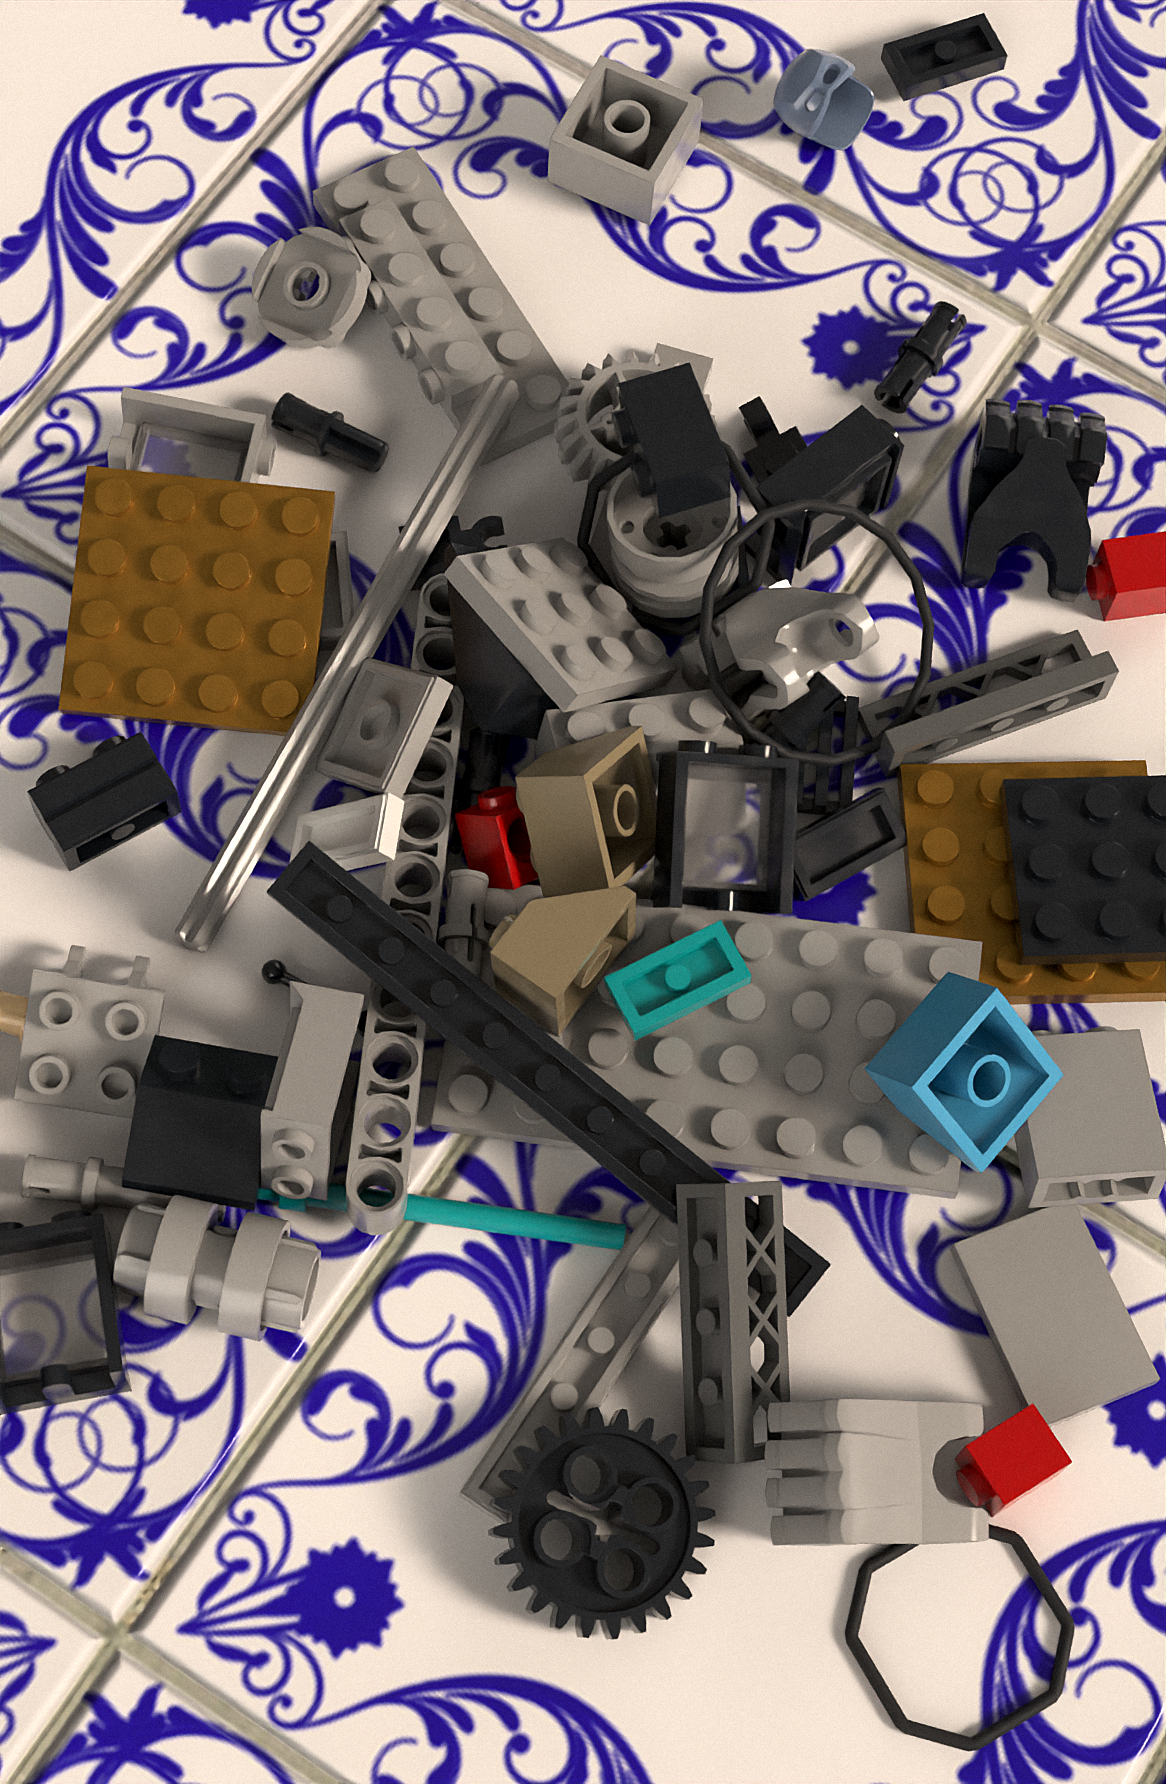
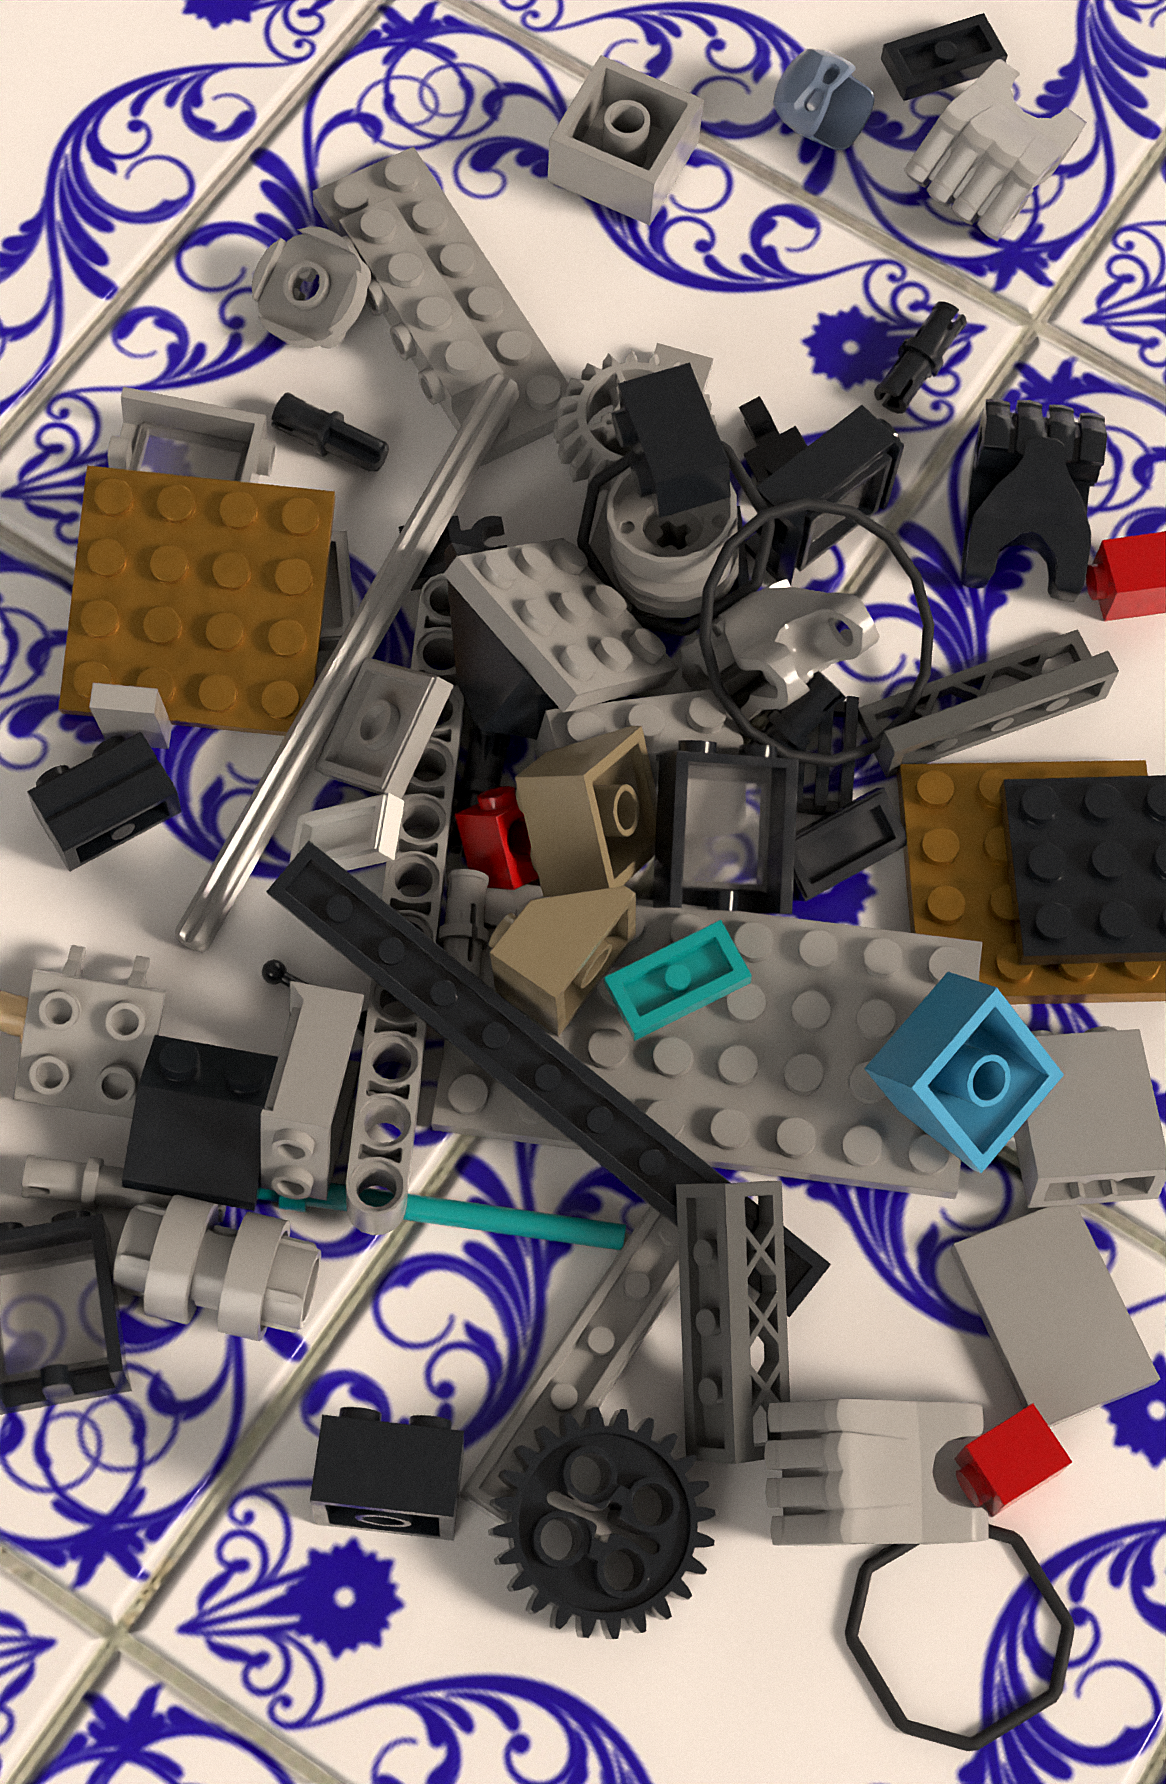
(131, 710): none -> light grey tile
(388, 1474): none -> black brick
(991, 152): none -> light grey piece

